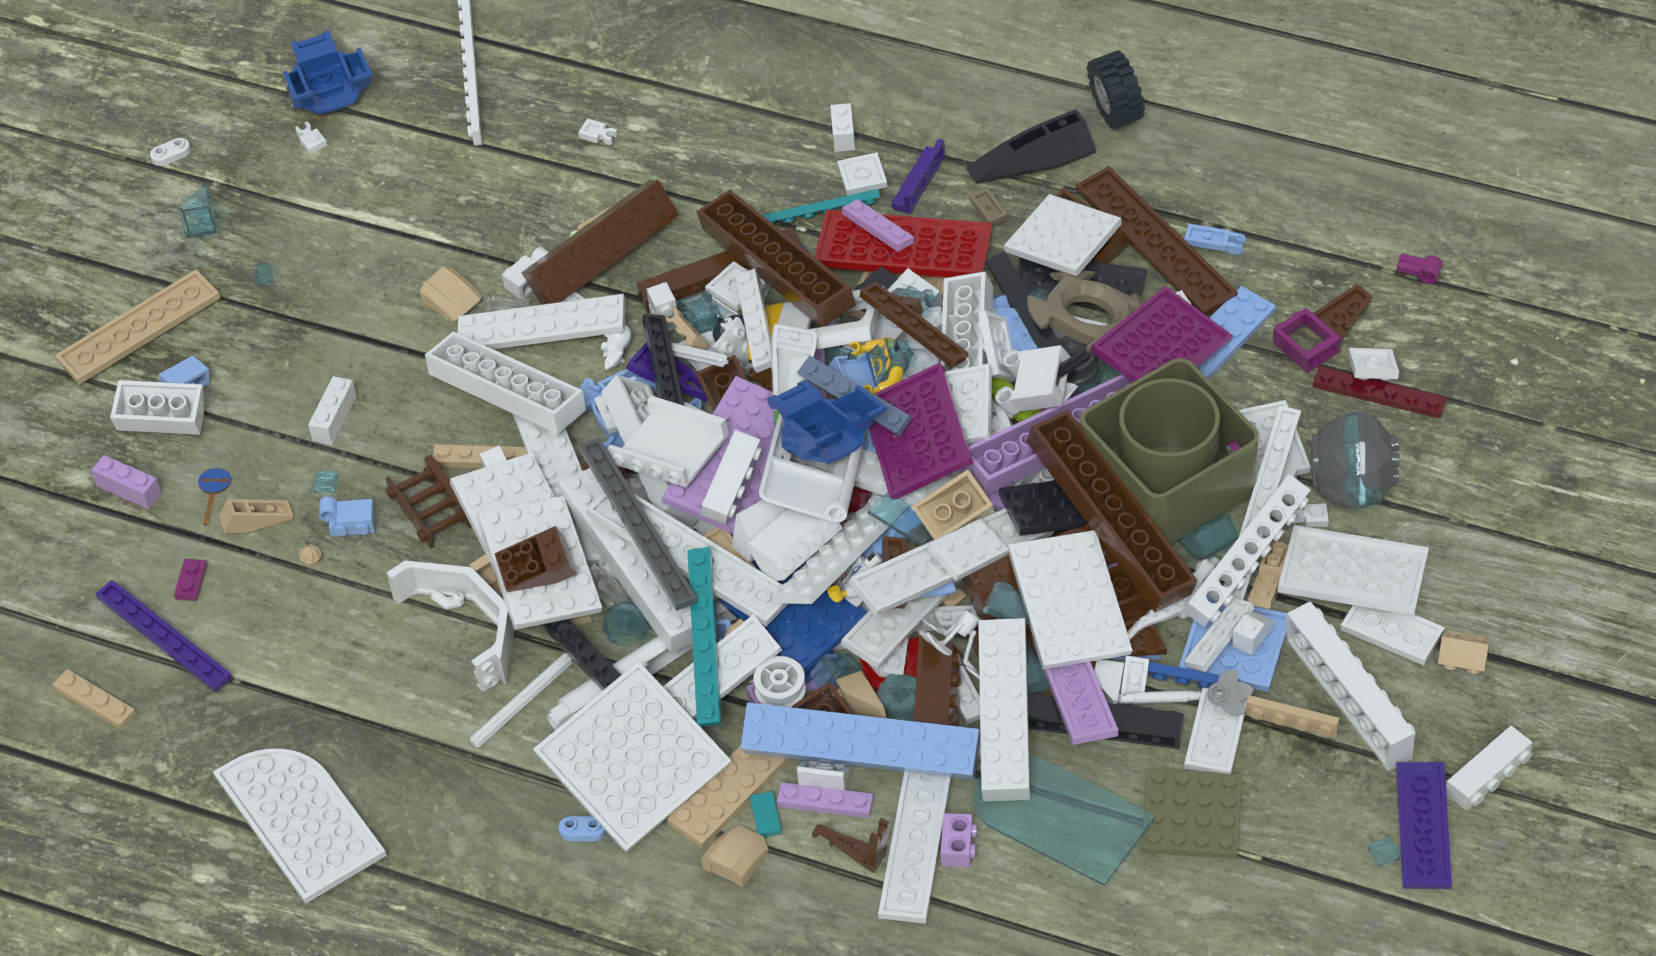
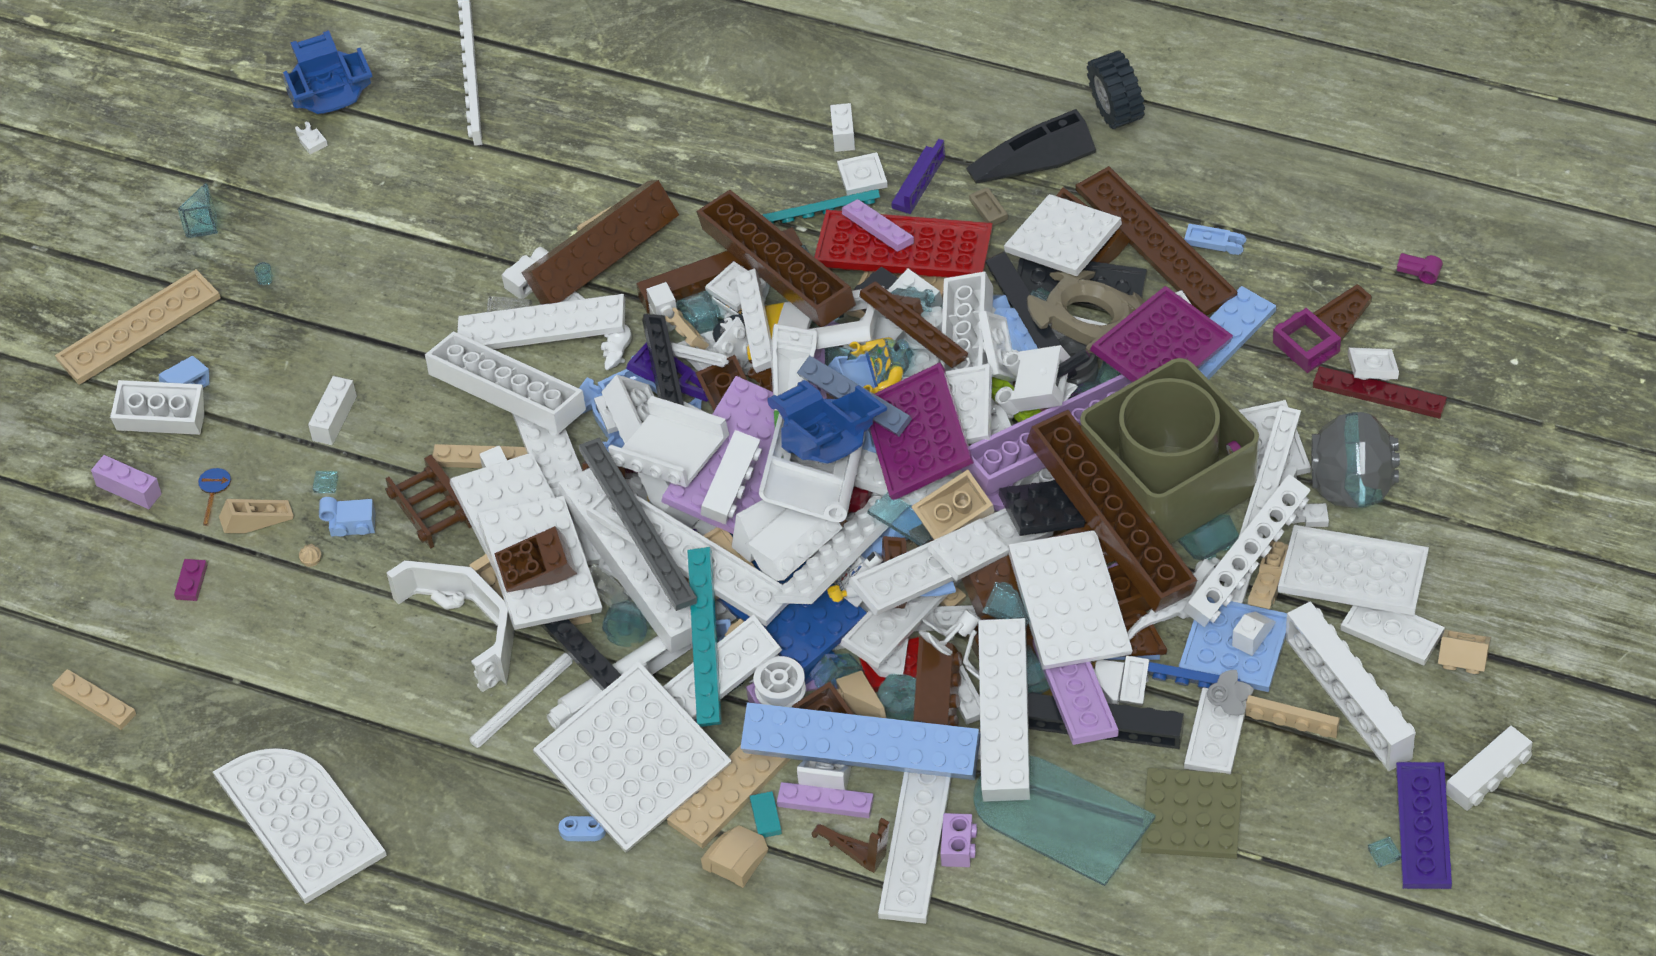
(164, 636): dark purple plate -> none
(170, 152): white plate -> none
(449, 293): tan slope -> none
(596, 131): white plate -> none
(1159, 697): white piece -> none
(1218, 635): white plate -> none

